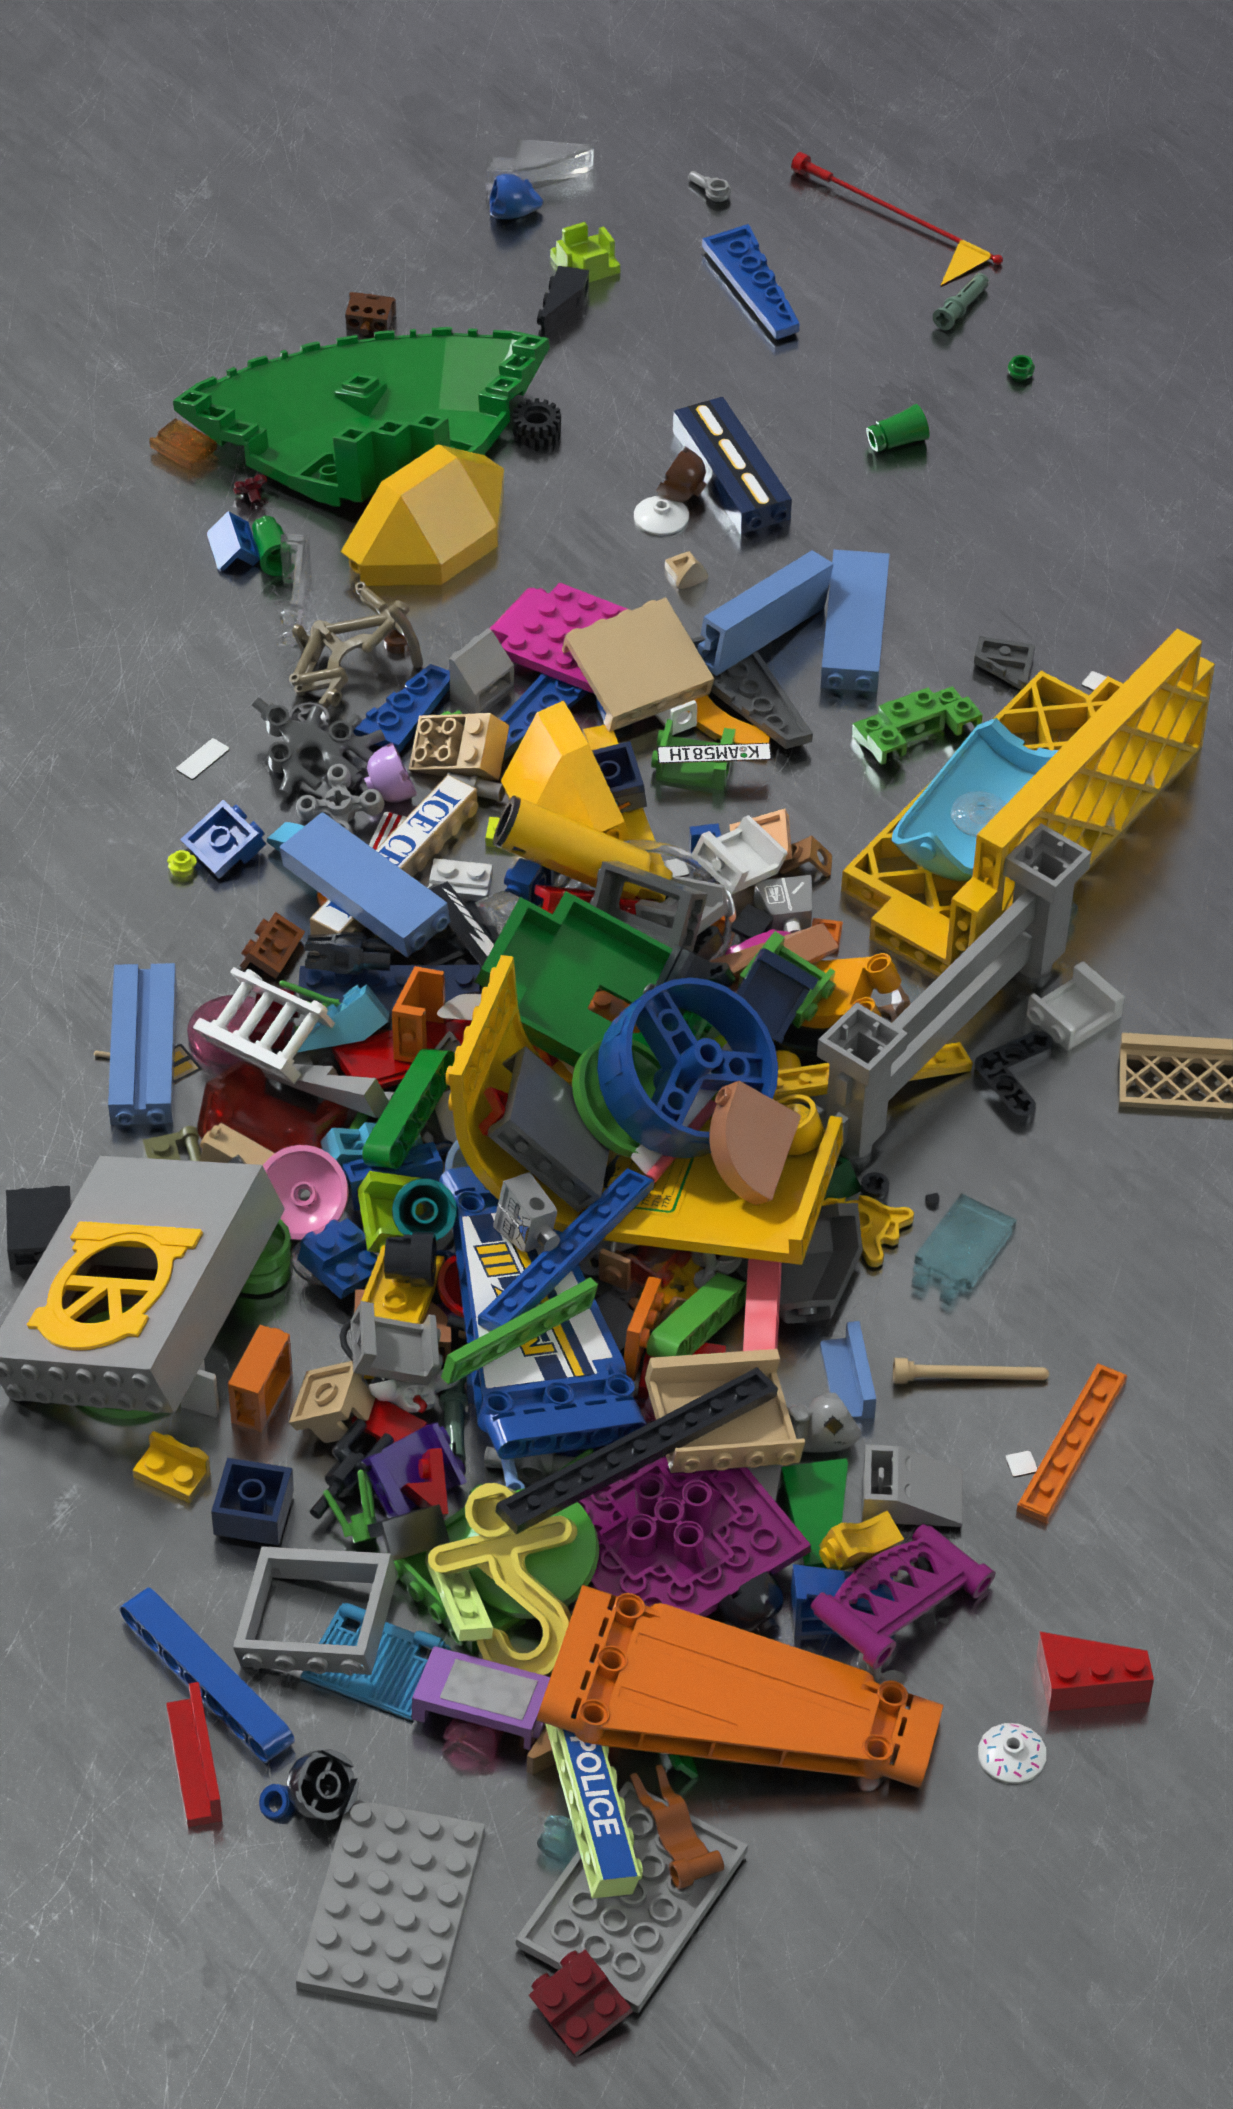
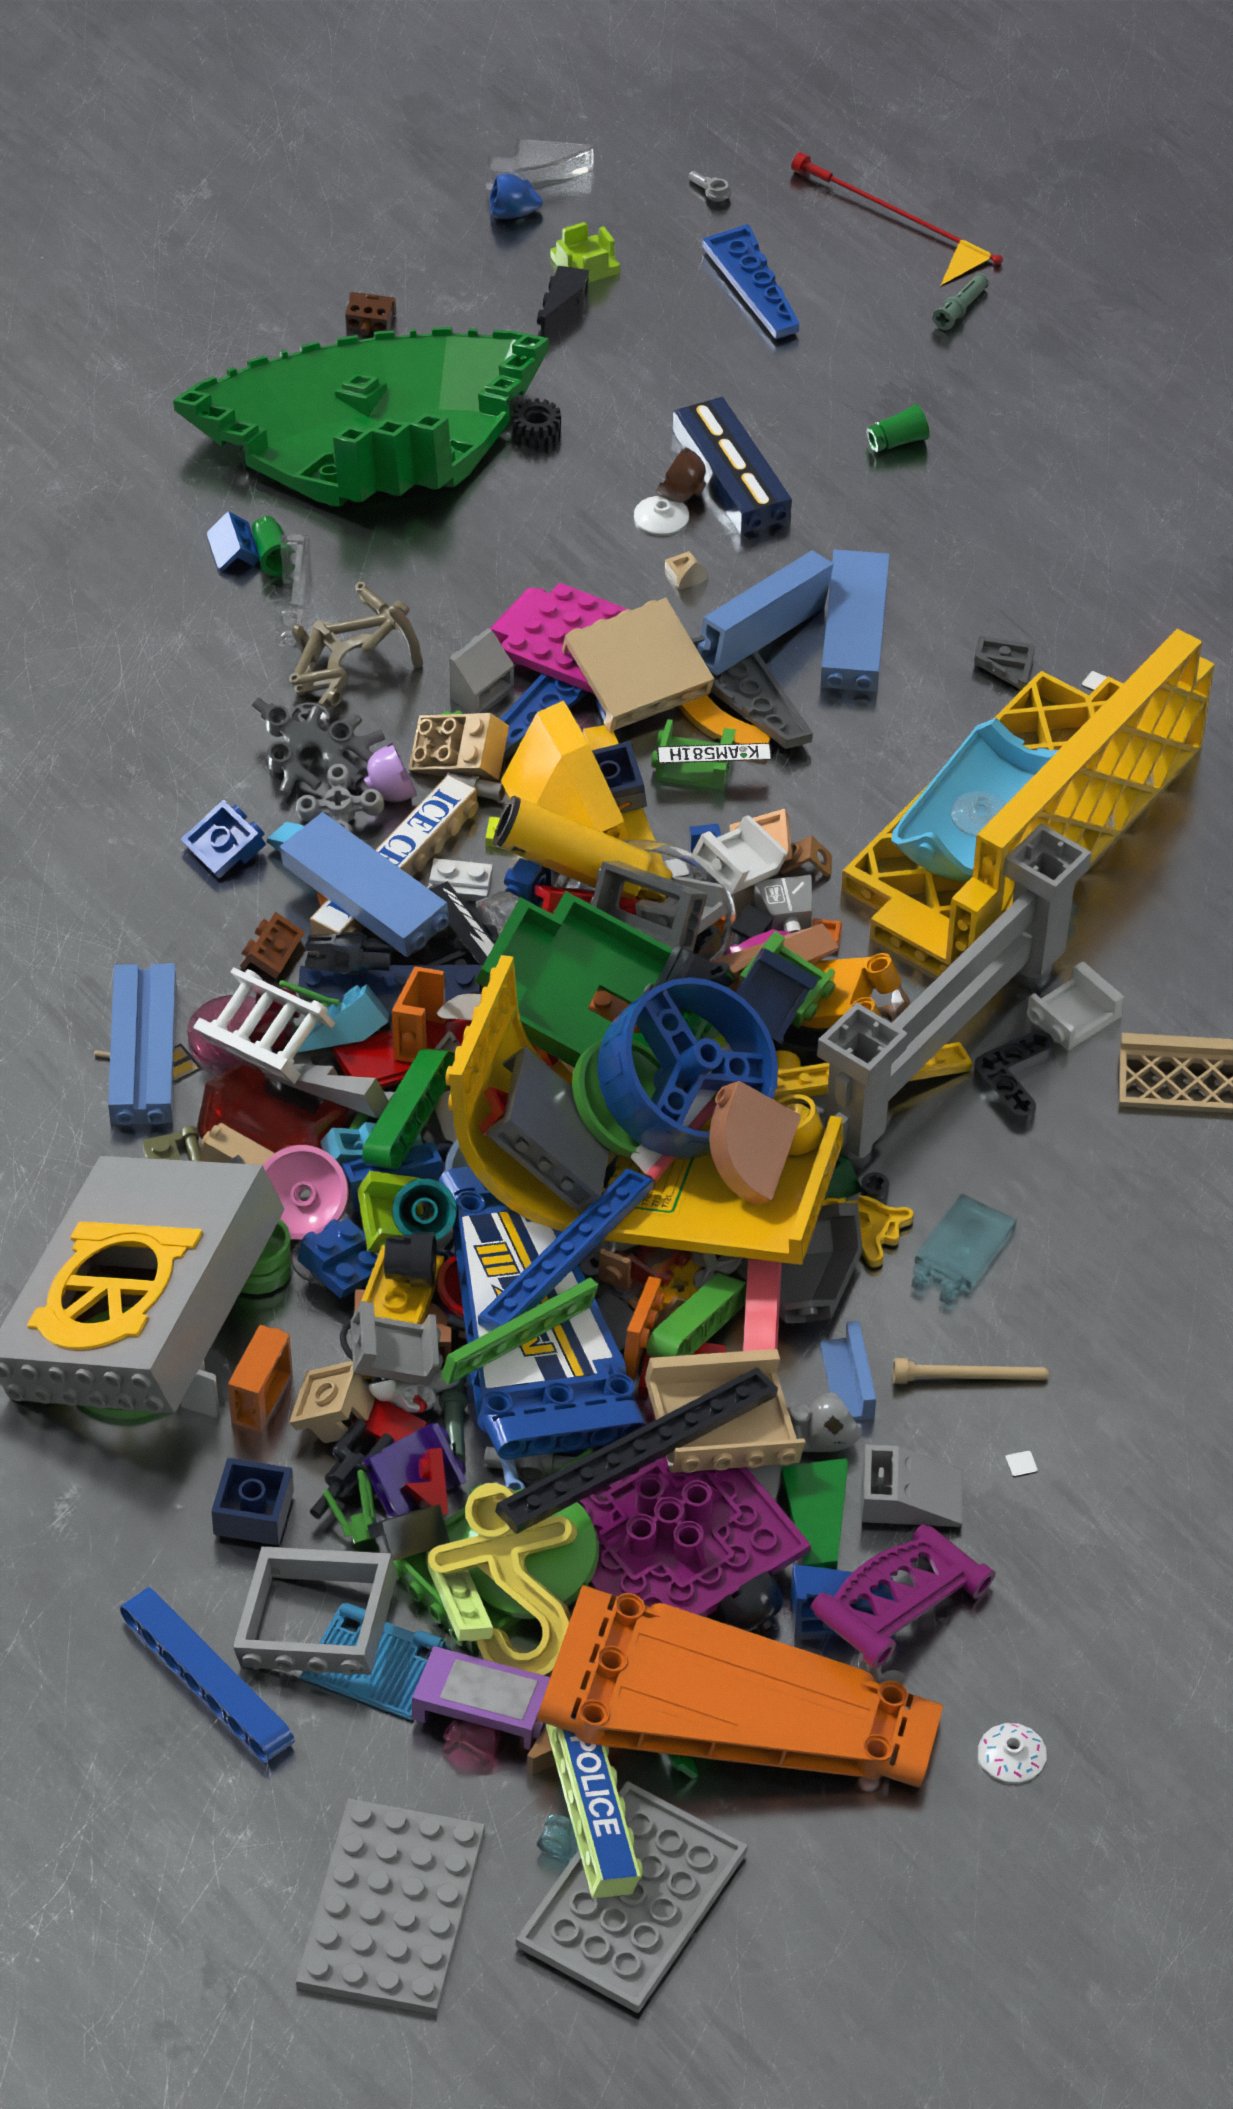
(32, 1222): black panel -> none
(173, 1467): yellow bracket -> none
(181, 863): neon yellow plate -> none
(183, 443): clear orange plate -> none
(194, 1759): red fence -> none
(202, 758): white sticker -> none
(251, 487): dark red plant -> none
(267, 1794): blue piece -> none
(322, 1785): black cylinder -> none
(386, 826): sticker -> none
(395, 642): reddish brown tile -> none
(402, 709): blue wing -> none
(429, 520): yellow panel -> none
(526, 1214): light grey torso -> none
(579, 2001): dark red plate -> none
(677, 1834): dark orange flag -> none
(681, 718): white bracket -> none
(858, 1542): yellow arch -> none
(914, 718): bright green bracket -> none
(932, 1199): black piece -> none
(1021, 367): green plate -> none
(1071, 1443): orange tile -> none
(1092, 1673): red wedge -> none

